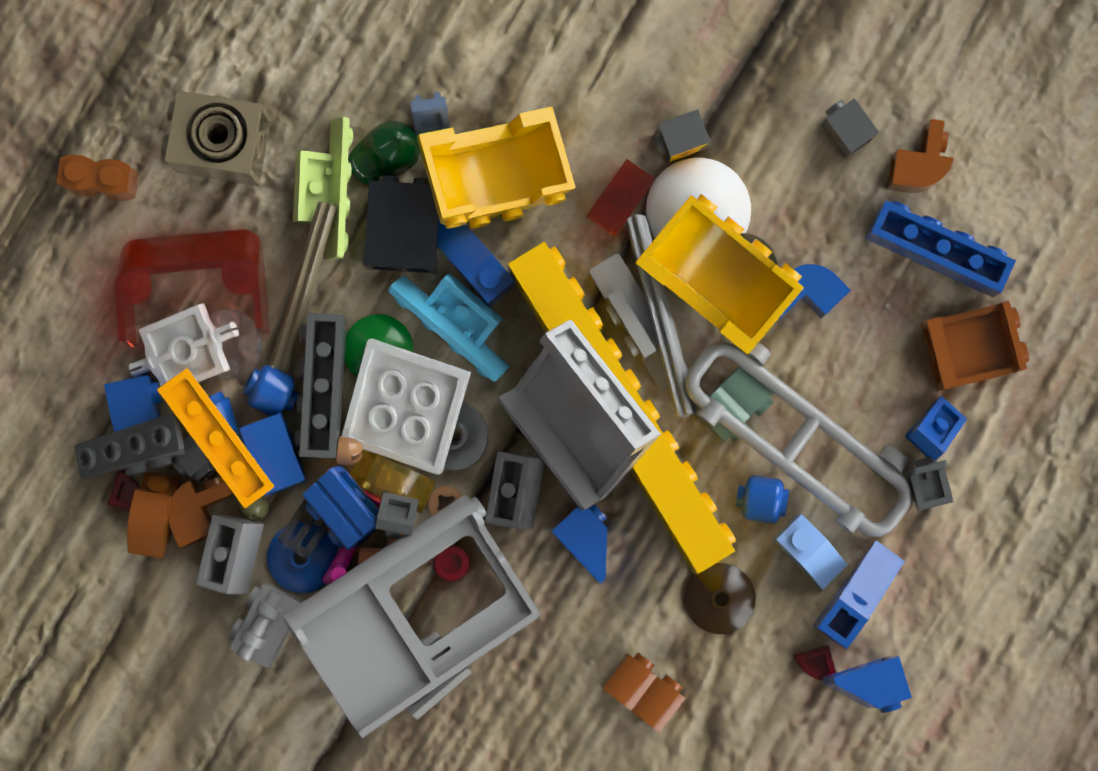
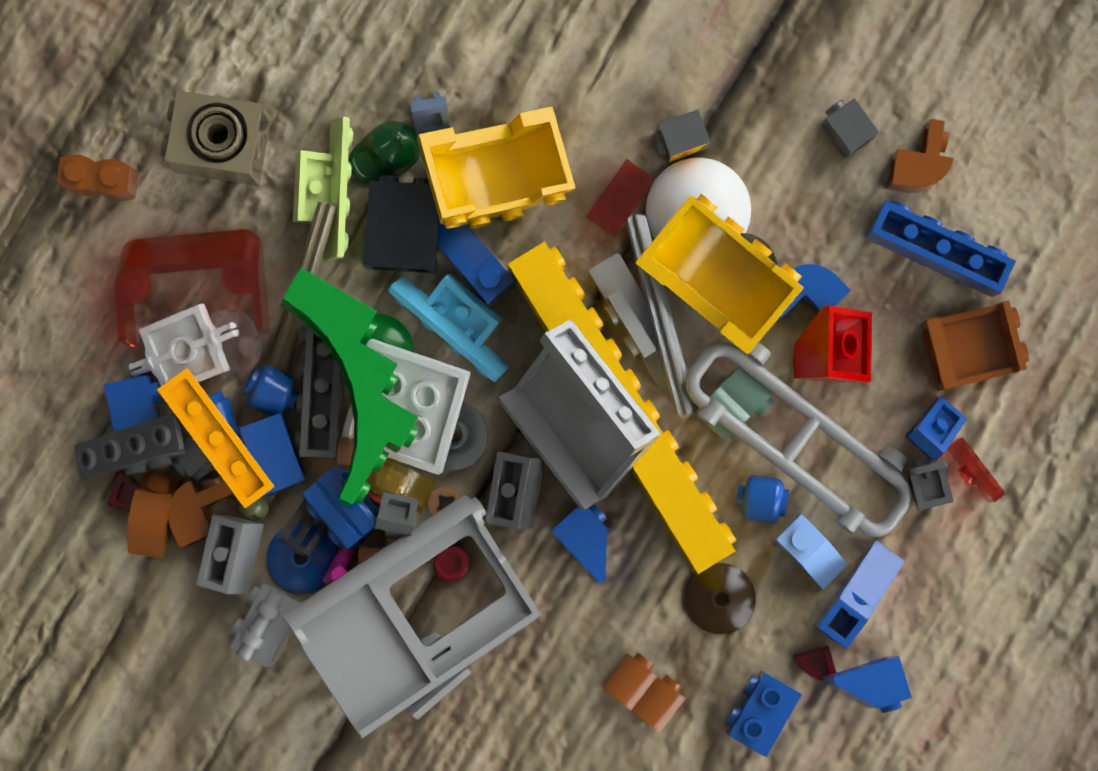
(378, 422): none -> green arch
(762, 712): none -> blue brick
(835, 347): none -> red slope
(974, 471): none -> clear red plate

